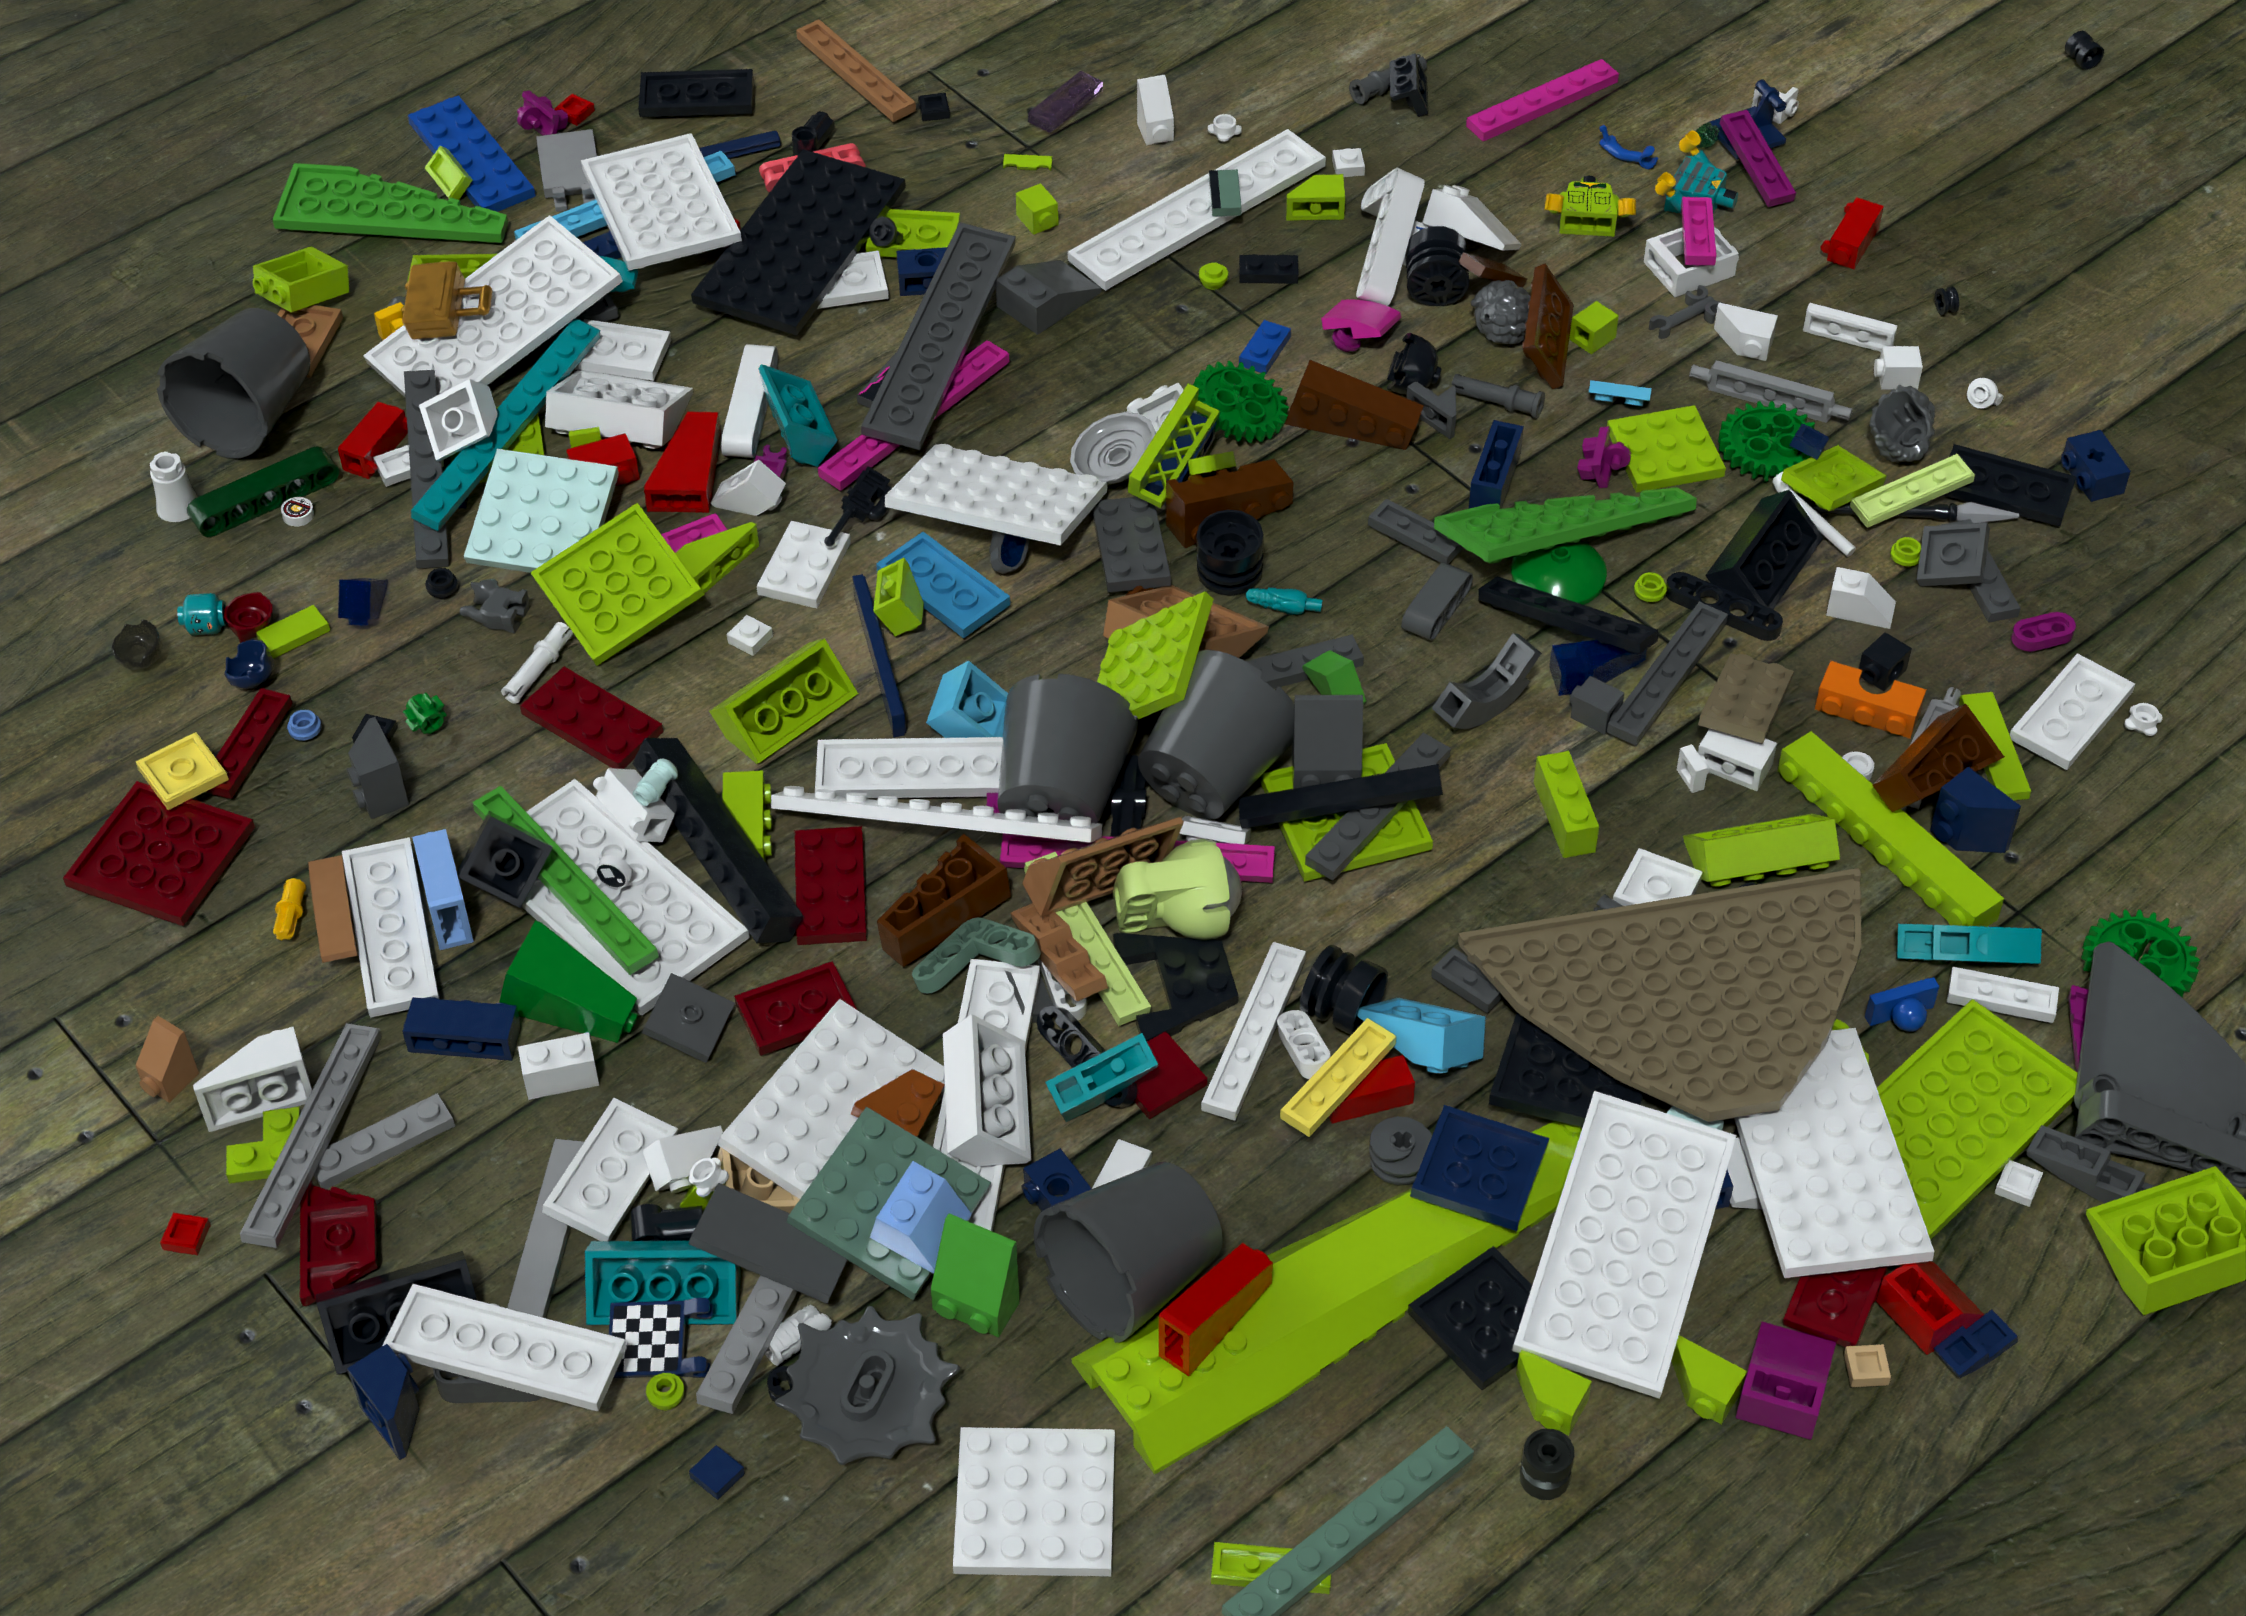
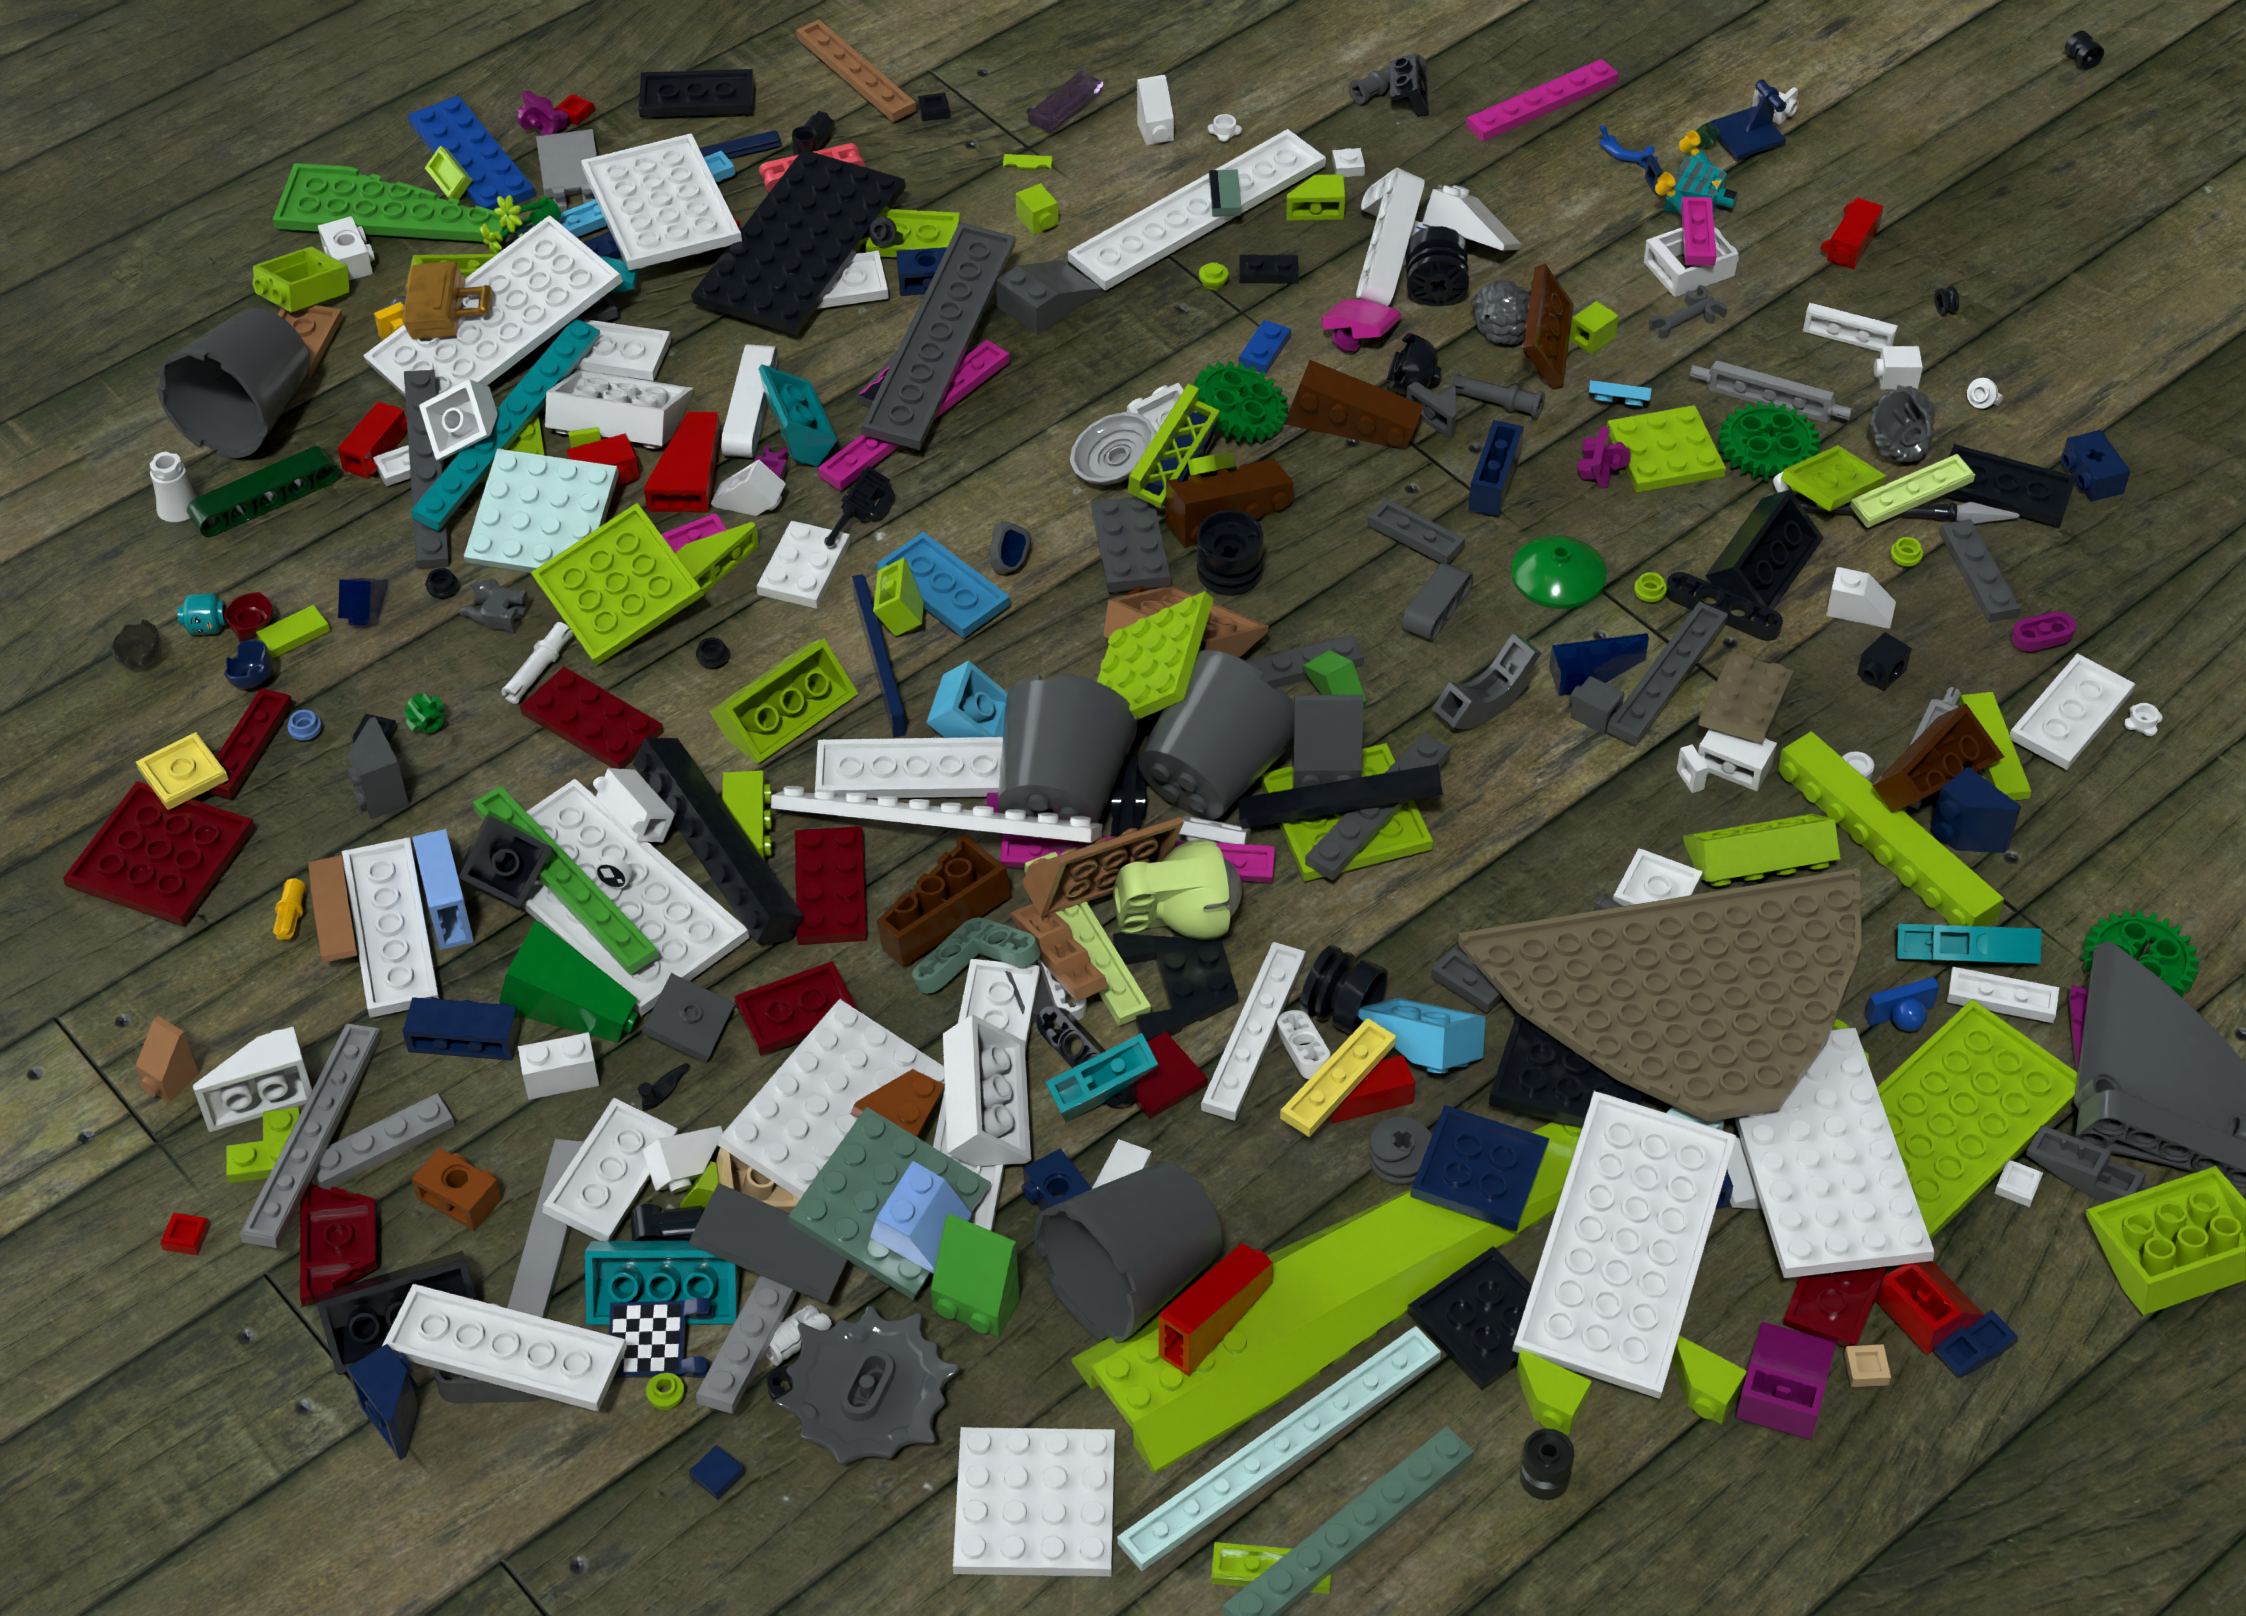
(297, 511): tile -> none
(347, 244): none -> white brick
(468, 1204): none -> dark orange brick
(510, 213): none -> plant
(654, 782): light aqua arm -> none
(659, 1090): none -> black bar
(706, 1175): white plate -> none
(712, 652): none -> black plate
(749, 635): white plate -> none
(997, 494): white plate -> none
(1278, 1448): none -> light aqua plate
(1284, 600): teal piece -> none
(1491, 270): reddish brown tile -> none
(1530, 527): bright green wing -> none
(1566, 804): lime brick -> none
(1568, 615): black plate -> none
(1589, 208): lime torso -> none
(1652, 172): none -> dark blue slope
(1746, 330): white slope -> none
(1757, 158): magenta plate -> none
(1809, 441): dark blue tile -> none
(1825, 528): white bar -> none
(1891, 711): orange arch -> none
(1953, 554): dark grey plate -> none

